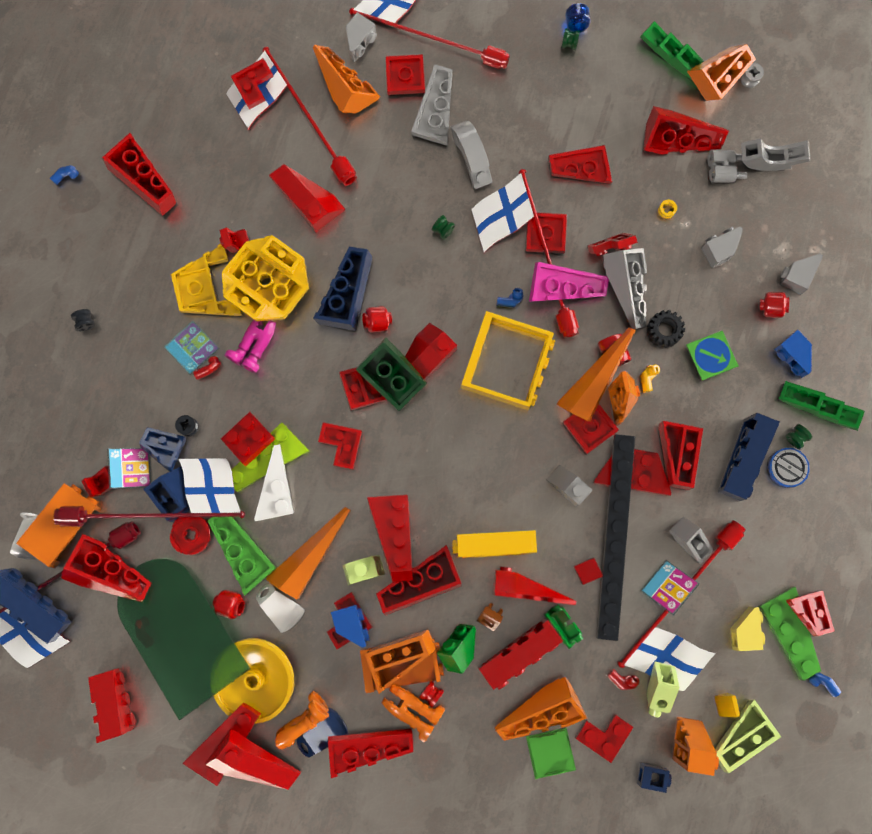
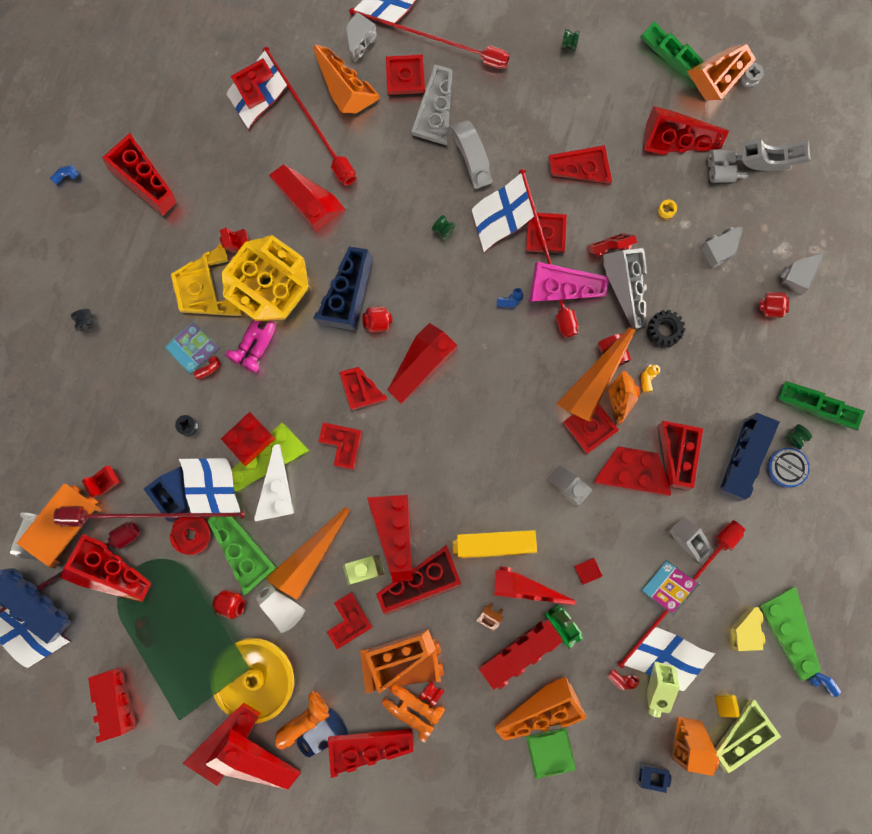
(128, 468): piece -> none
(162, 446): dark blue wing -> none
(349, 625): blue slope -> none
(391, 374): dark green slope -> none
(458, 649): green slope -> none
(519, 327): yellow window -> none
(578, 17): clear blue head -> none
(608, 742): red plate -> none
(615, 537): black plate -> none
(712, 355): piece -> none
(797, 353): blue slope -> none
(813, 612): wing -> none

